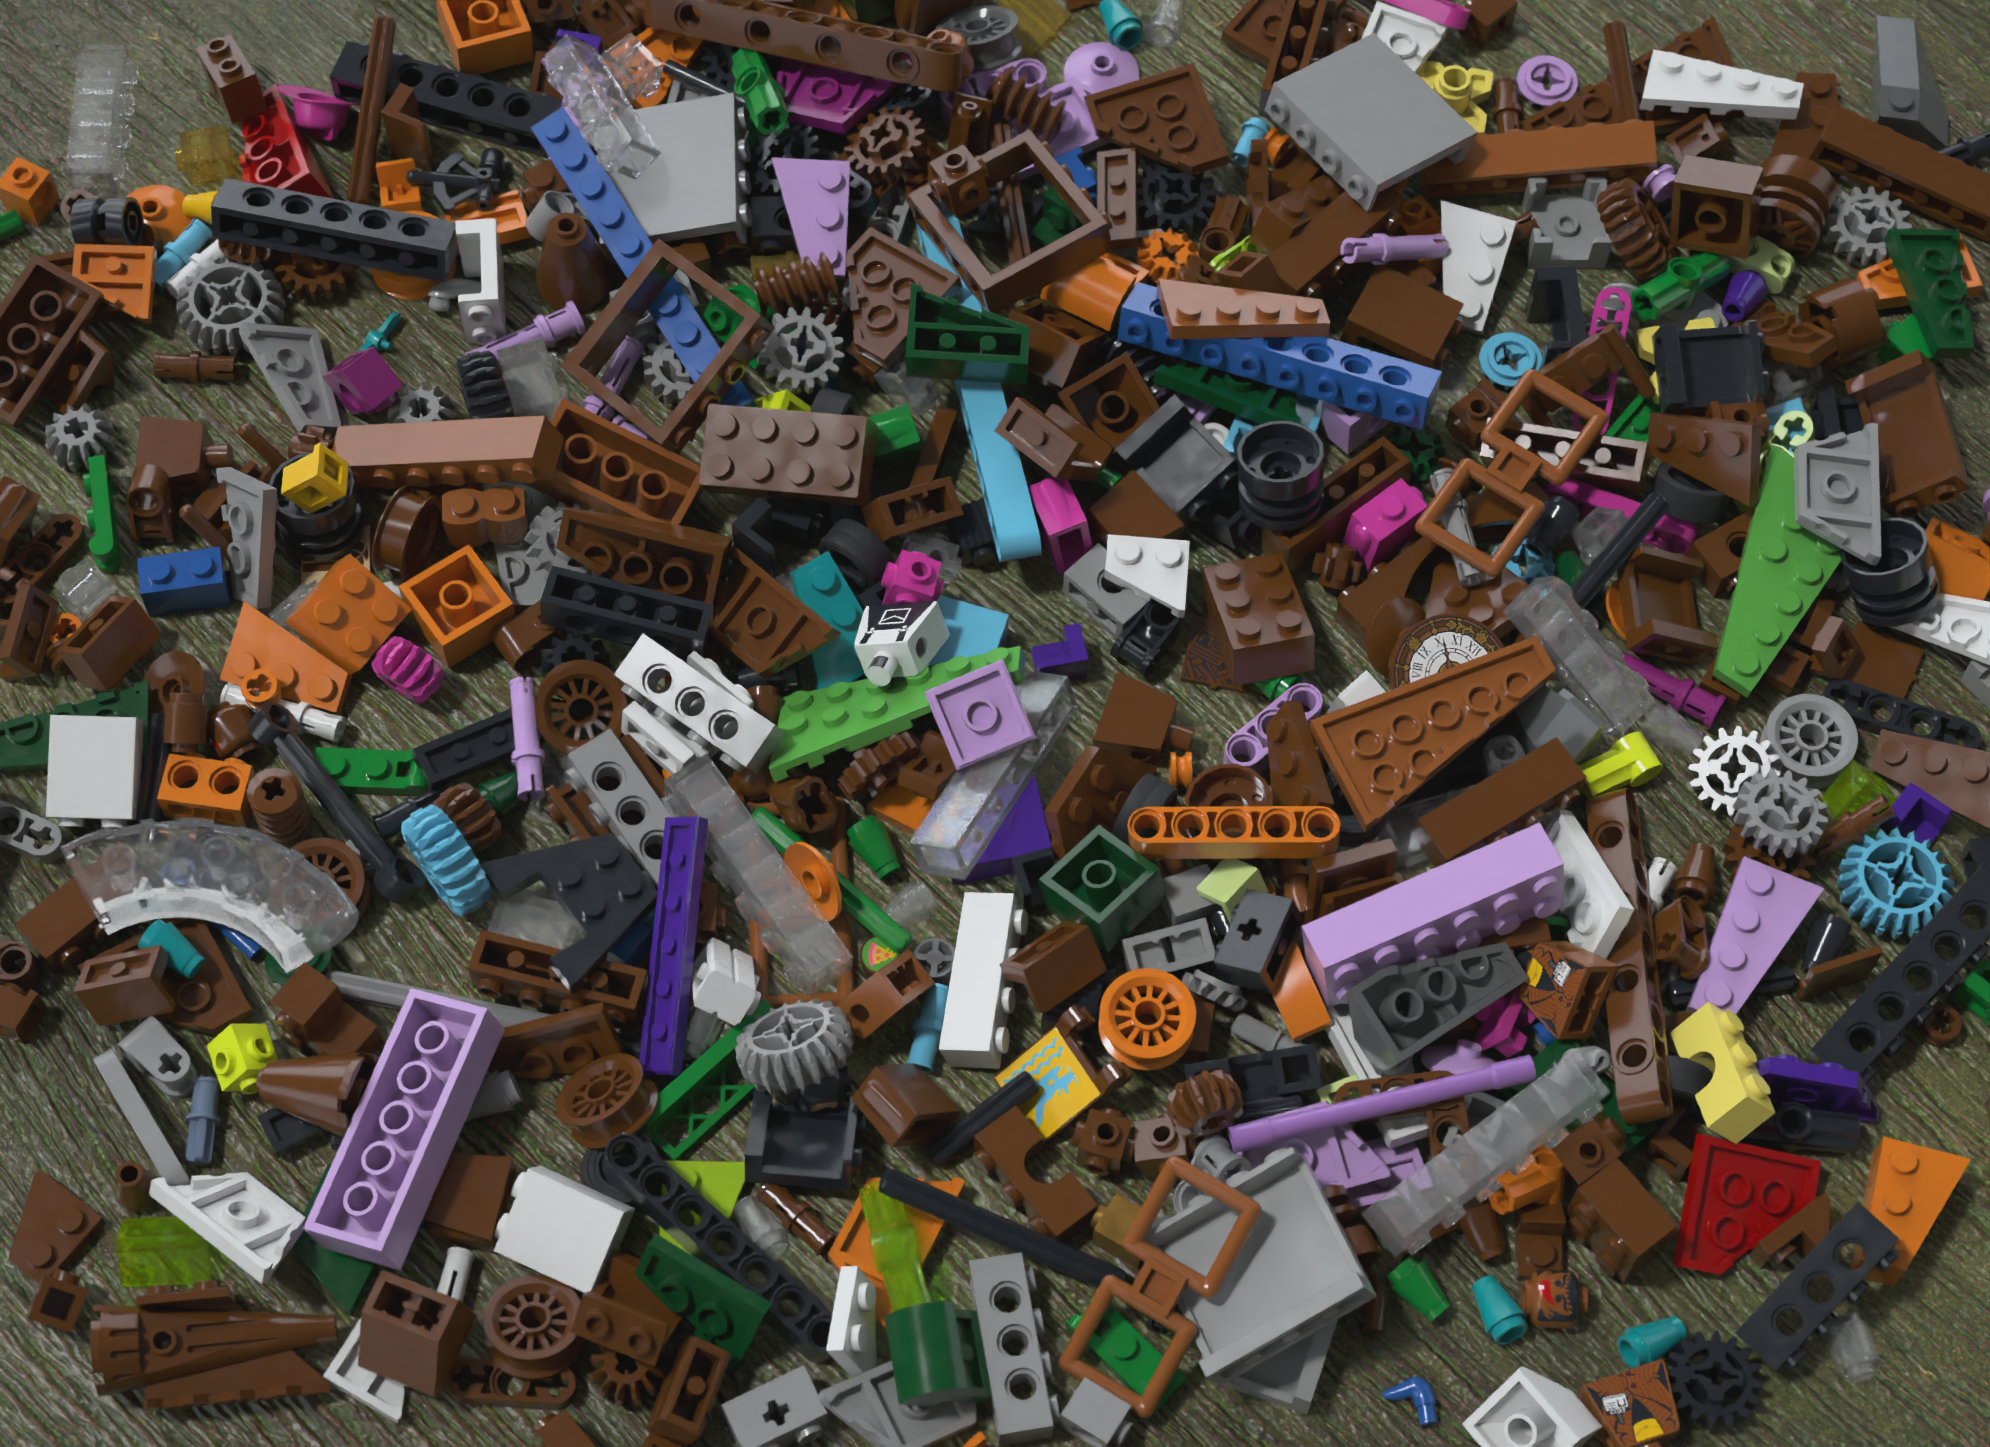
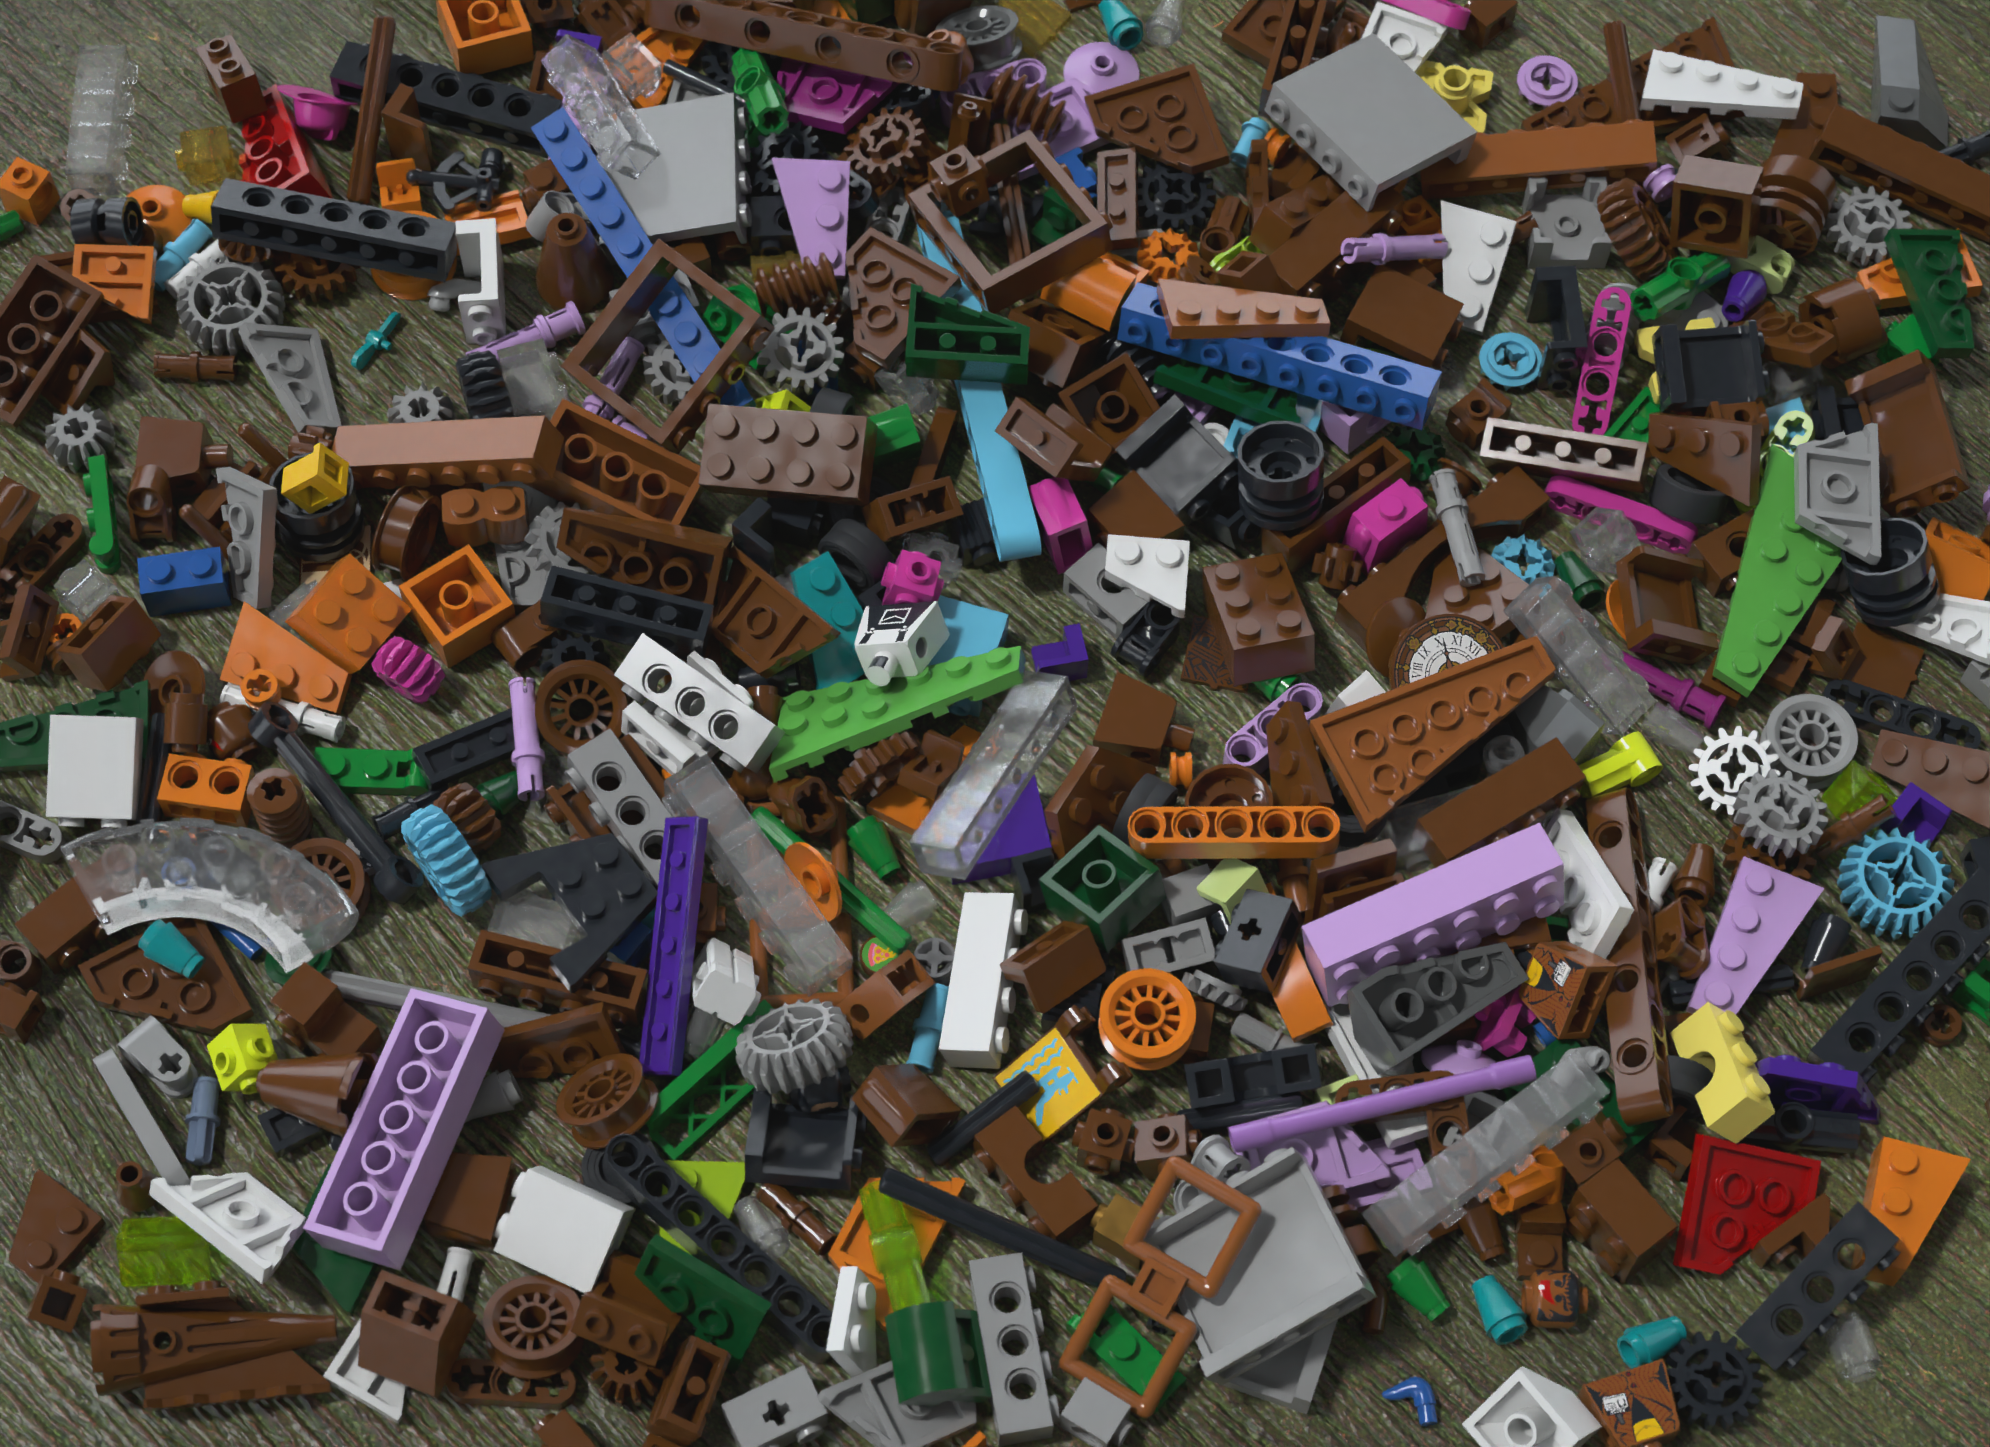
(125, 986): reddish brown panel -> none
(363, 382): magenta brick -> none
(979, 714): lavender tile -> none
(1204, 1104): reddish brown gear -> none
(1507, 112): reddish brown pin -> none
(1512, 472): dark orange bar -> none
(1553, 526): black cone -> none
(1585, 367): reddish brown plate -> none
(1619, 548): black axle -> none

